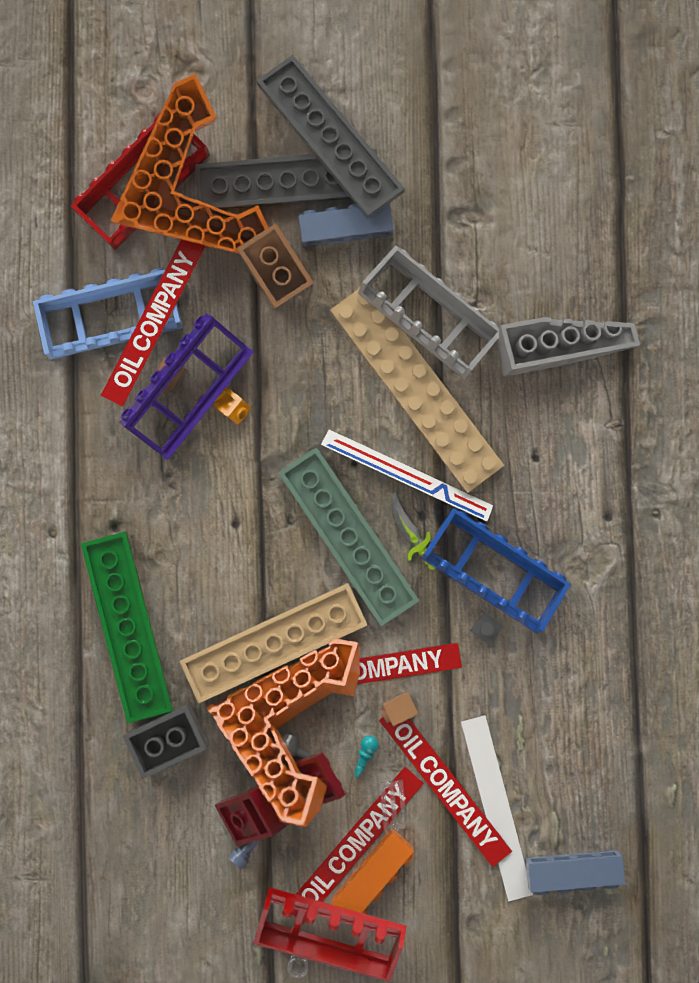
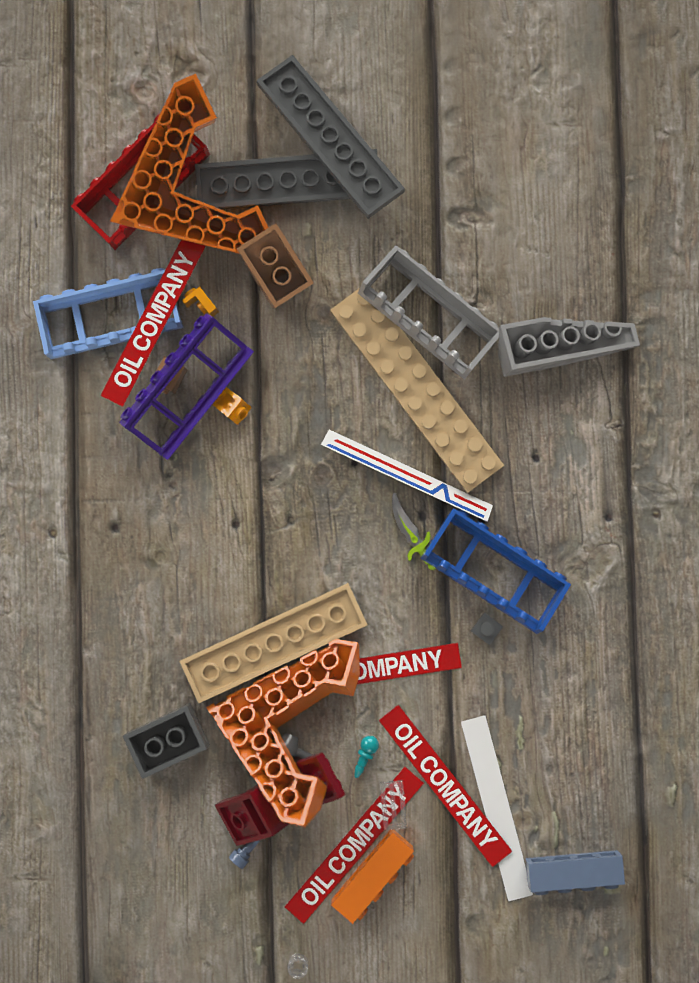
(127, 627): green plate -> none
(204, 303): none -> light orange bracket
(327, 950): red window -> none
(343, 225): sand blue brick -> none
(348, 536): sand green plate -> none
(398, 709): medium nougat brick -> none

